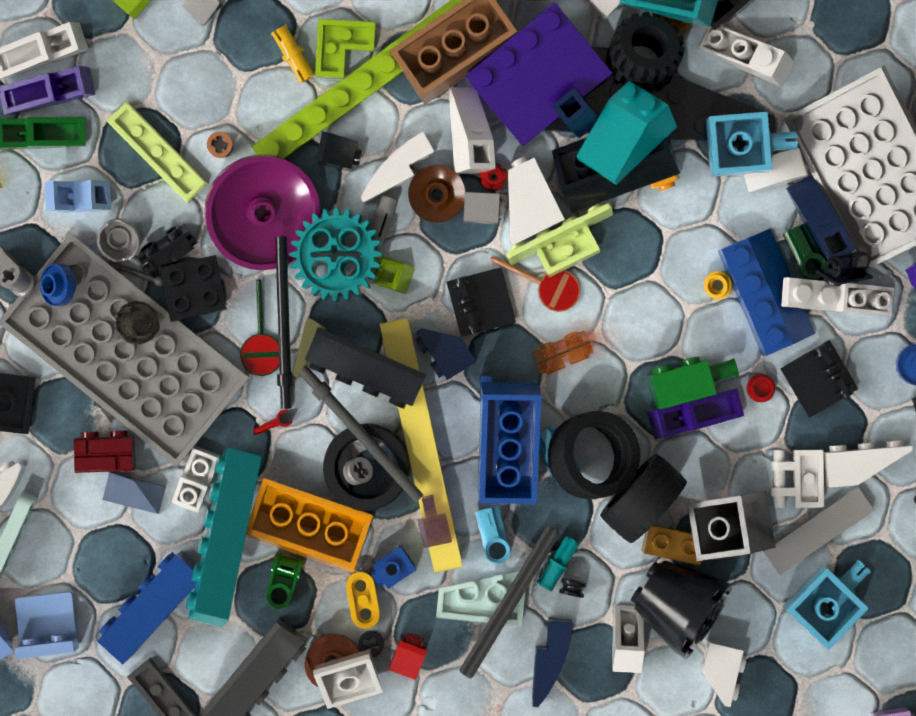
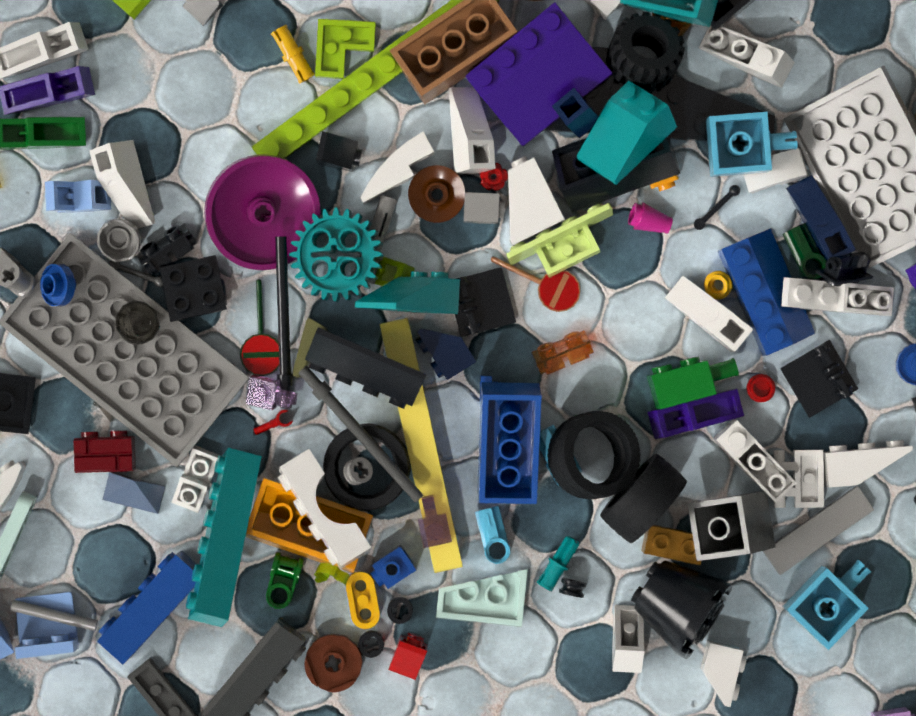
(54, 615): none -> light grey bar
(123, 181): none -> white slope
(157, 152): yellowish green tile -> none
(213, 150): nougat bush -> none
(265, 393): none -> clear purple plate
(324, 570): none -> lime piece
(343, 541): none -> white arch
(347, 679): white slope -> none
(406, 616): none -> black bush
(416, 294): none -> teal slope
(509, 602): dark grey axle -> none
(550, 659): dark blue slope -> none
(649, 219): none -> dark pink cone
(699, 223): none -> black hinge
(709, 314): none -> white slope
(754, 460): none -> white slope

